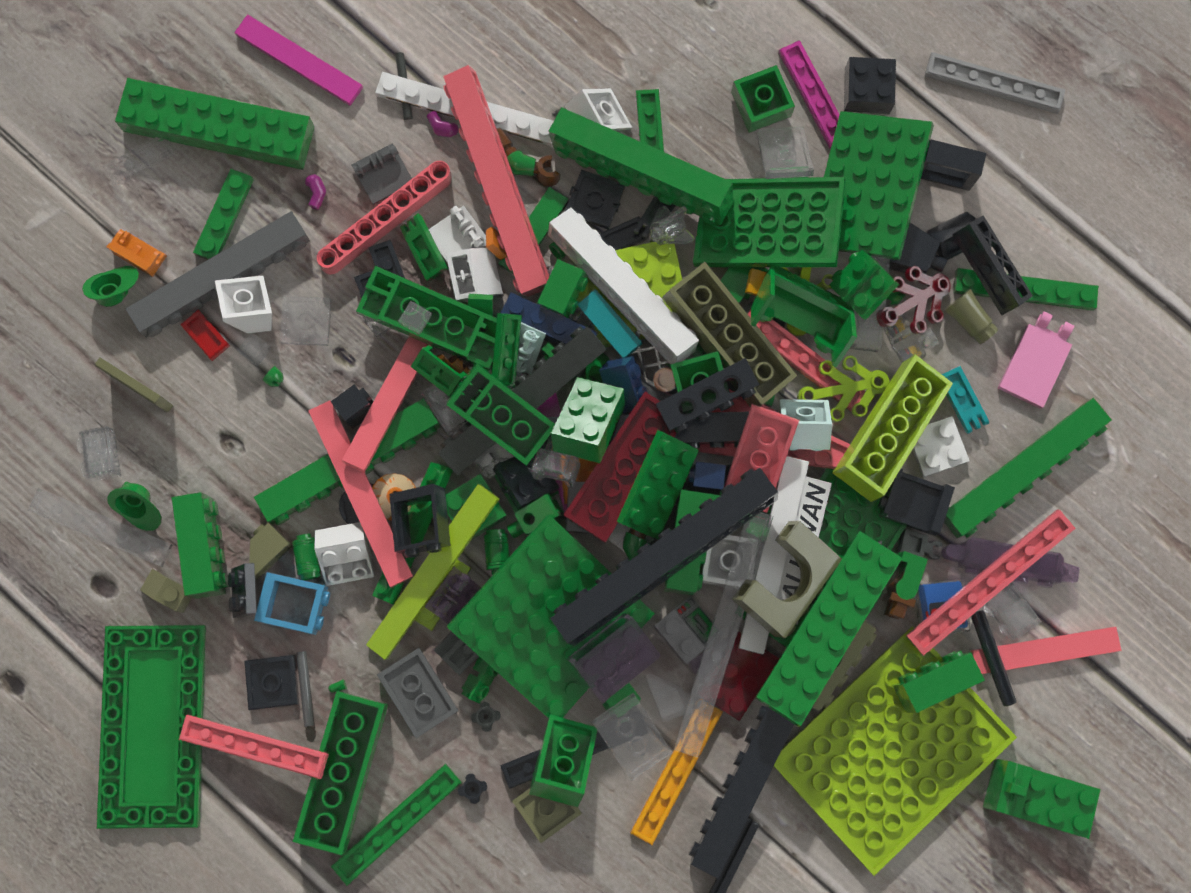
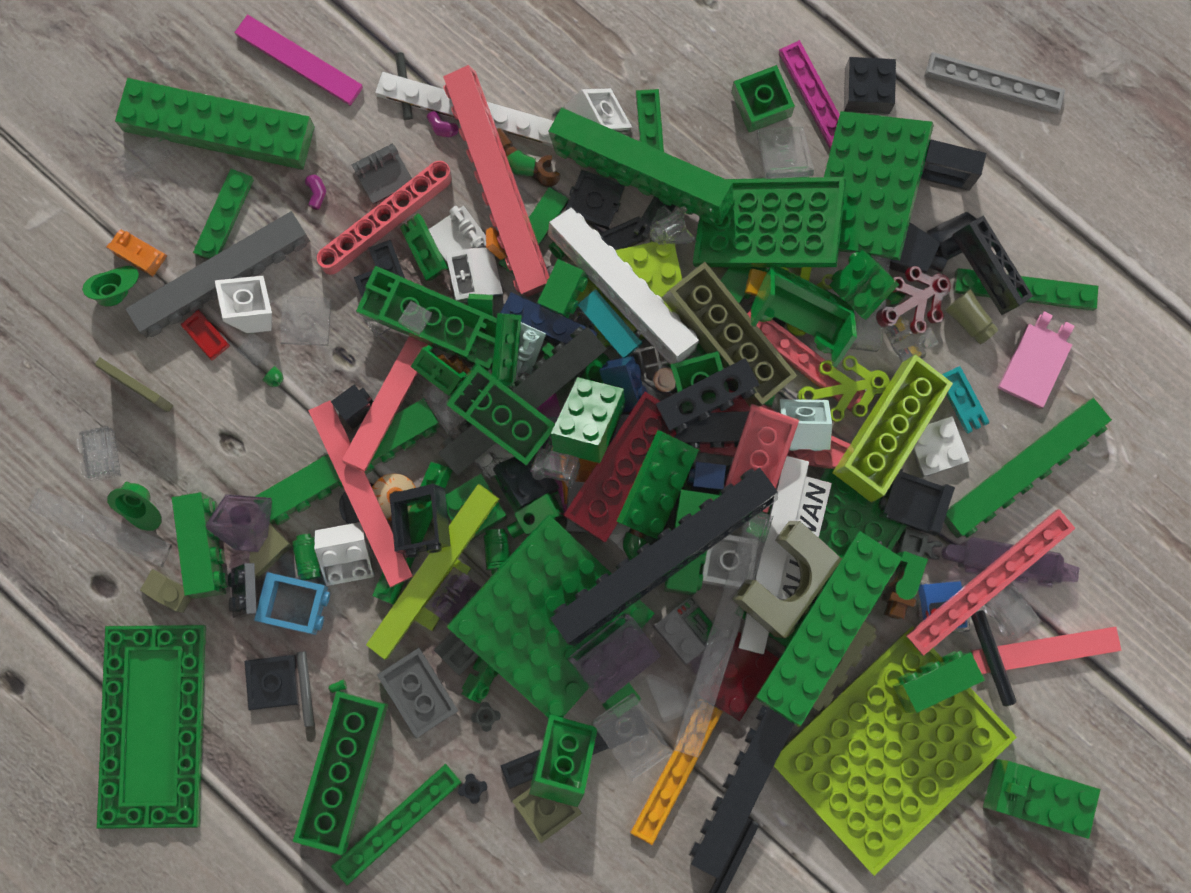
(242, 521): none -> clear purple slope
(254, 746): coral tile -> none

